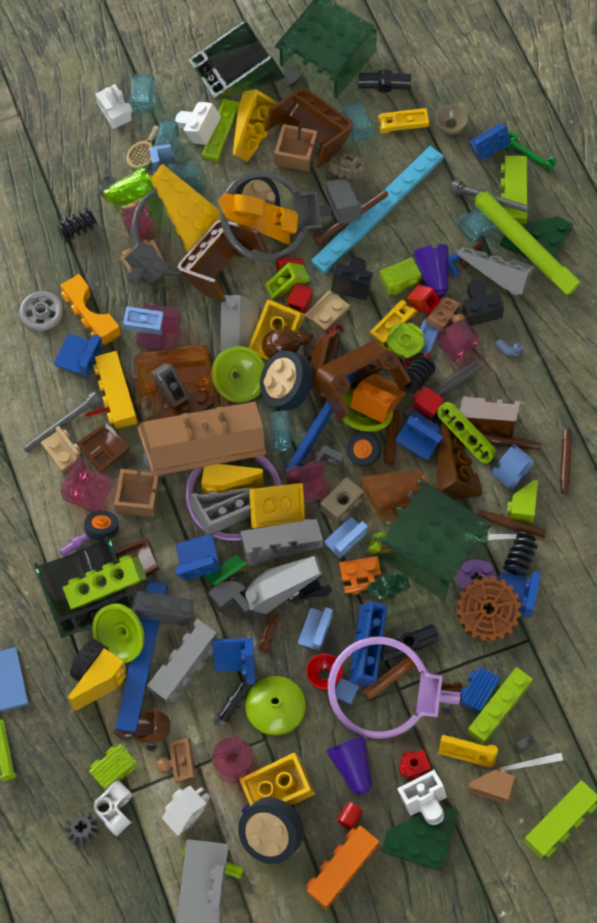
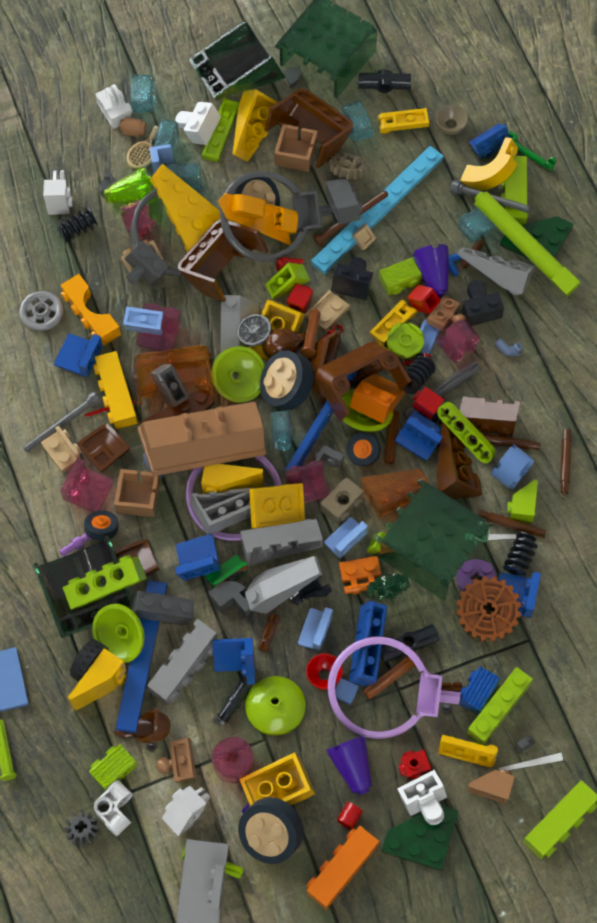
(57, 194): none -> white brick
(133, 127): none -> medium nougat brick
(254, 330): none -> dark grey wheel
(311, 334): none -> dark orange axle
(364, 236): none -> tan tile
(494, 173): none -> yellow arch

